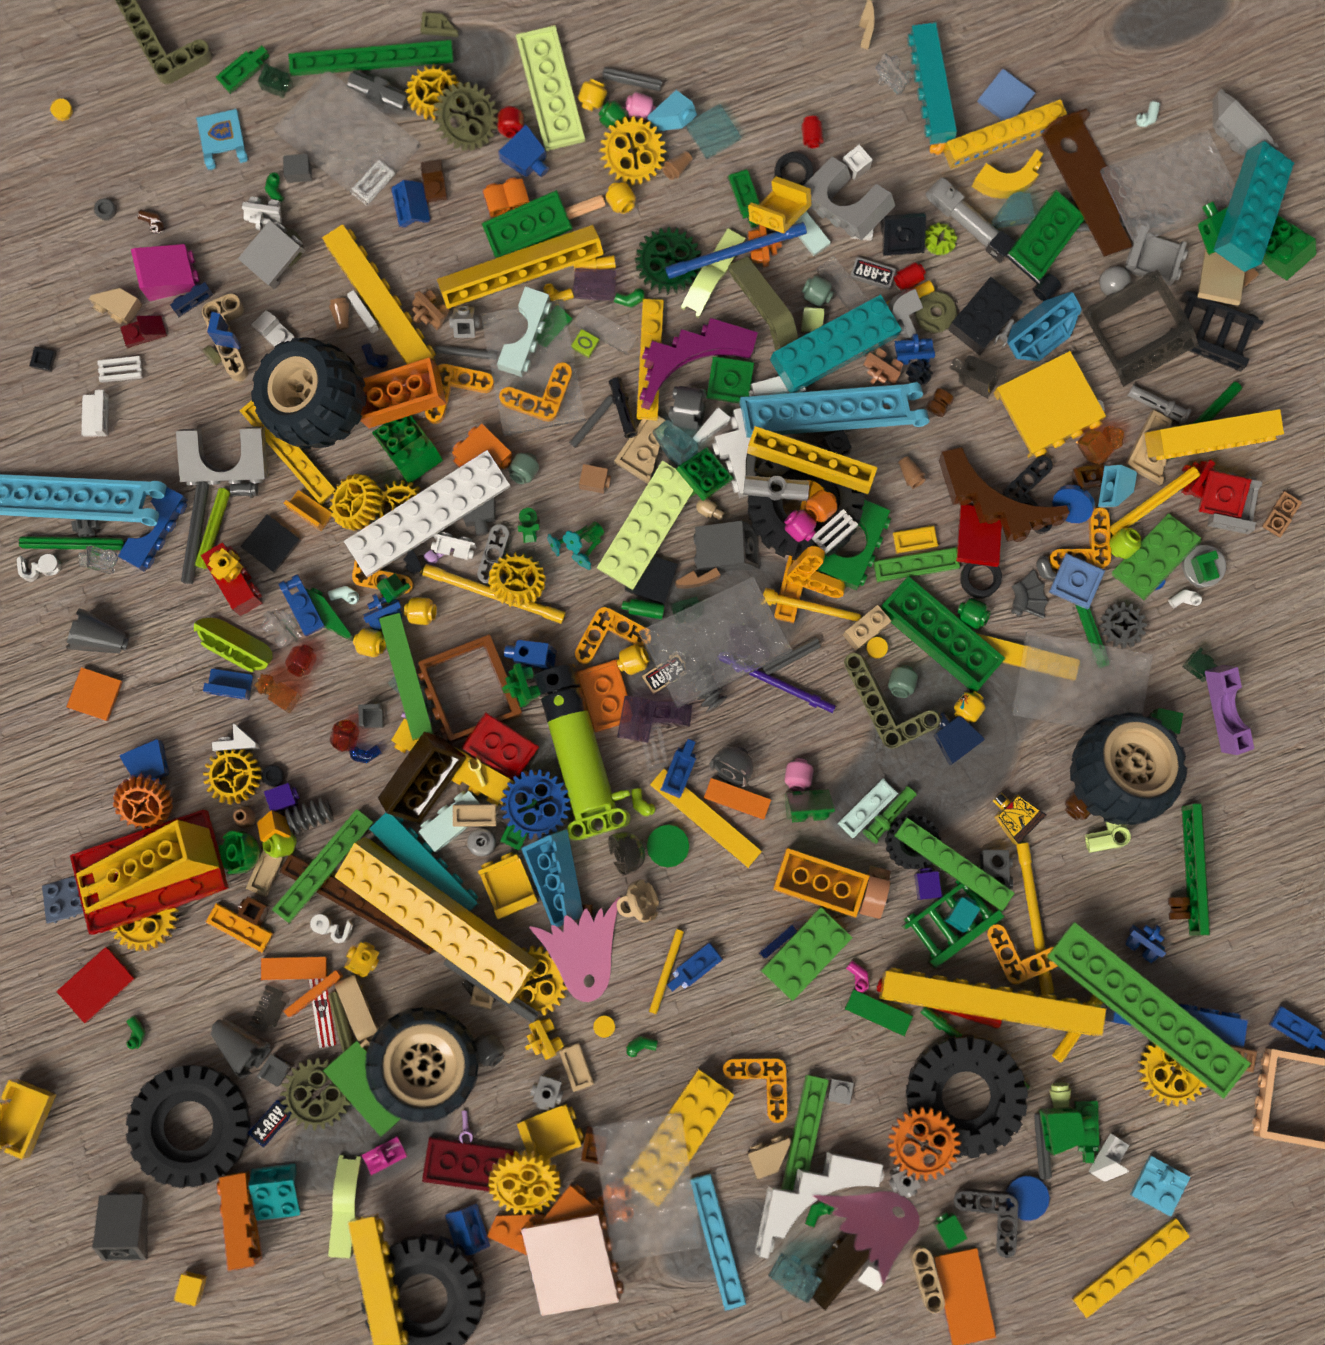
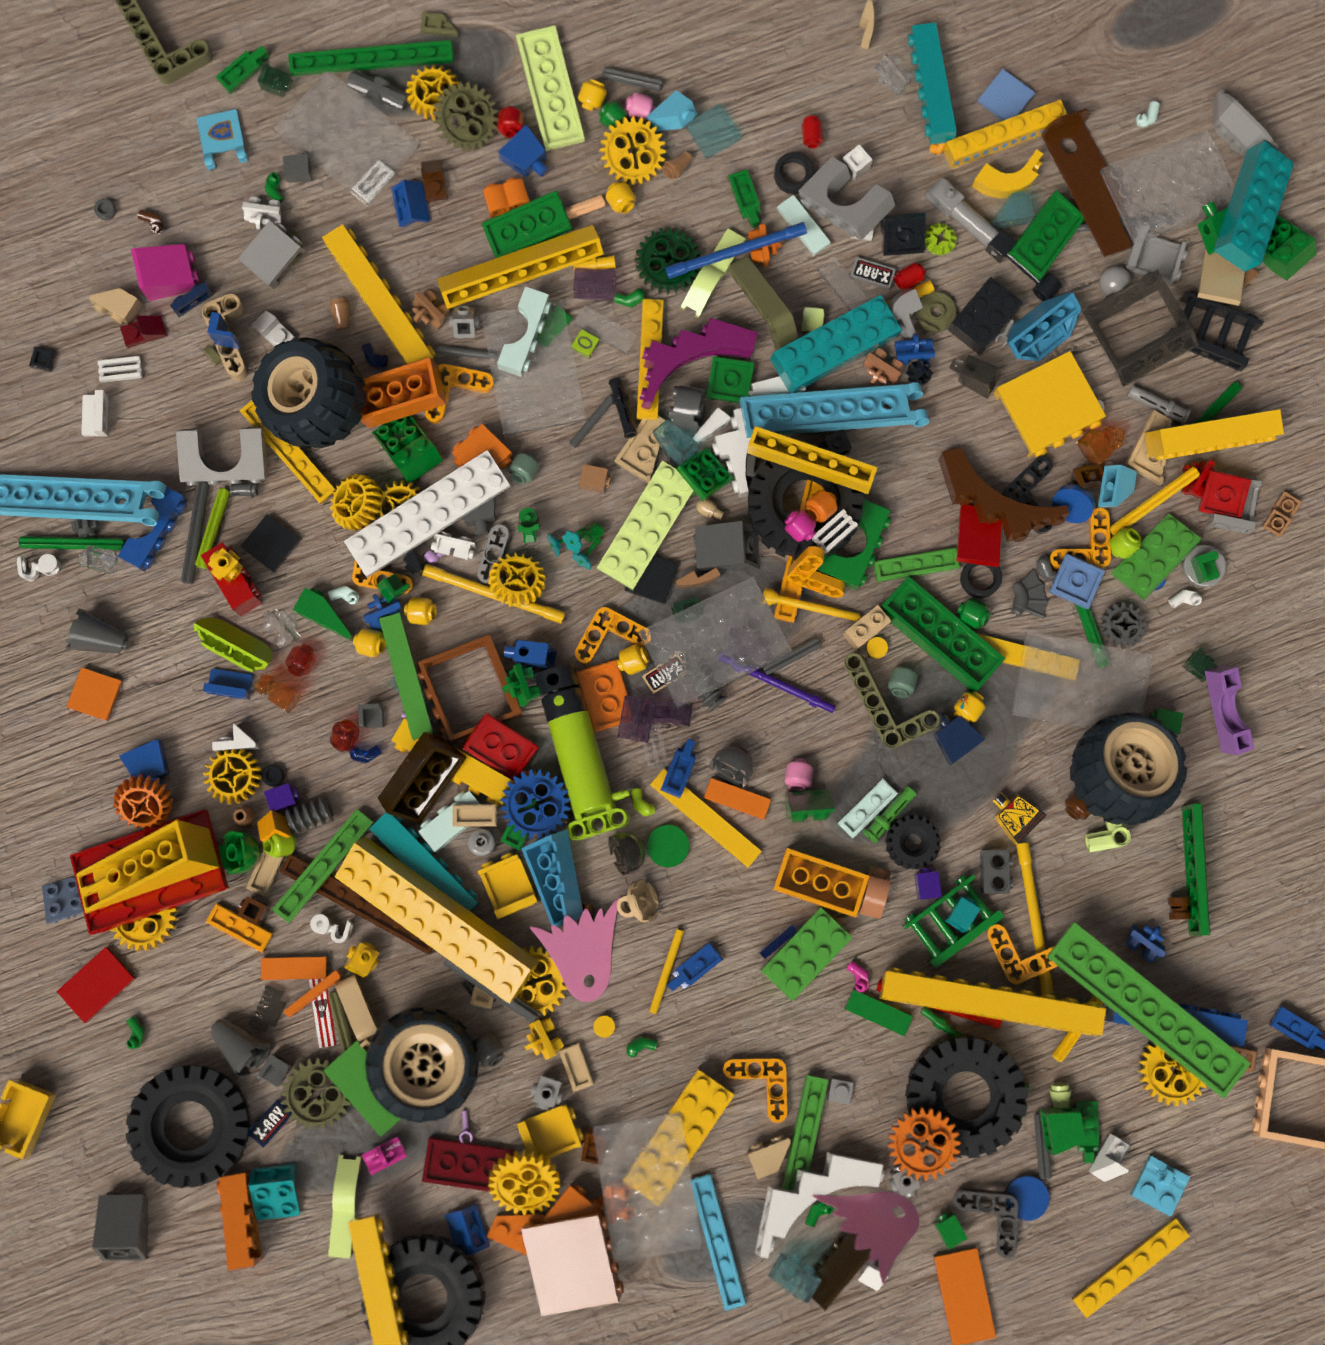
(61, 109): yellow tile -> none
(190, 1288): yellow panel -> none
(302, 606): blue plate -> none
(309, 510): light orange panel -> none
(362, 311): white tile -> none
(476, 767): light yellow hand -> none
(546, 401): light orange beam -> none
(554, 294): yellow arm -> none
(644, 608): green cylinder -> none
(762, 487): light grey piece -> none
(782, 206): yellow panel -> none
(817, 290): sand green head -> none
(912, 473): medium nougat cone -> none
(915, 539): yellow tile -> none
(931, 1289): tan beam -> none
(940, 402): reddish brown wheel -> none
(954, 864): bright green plate -> none

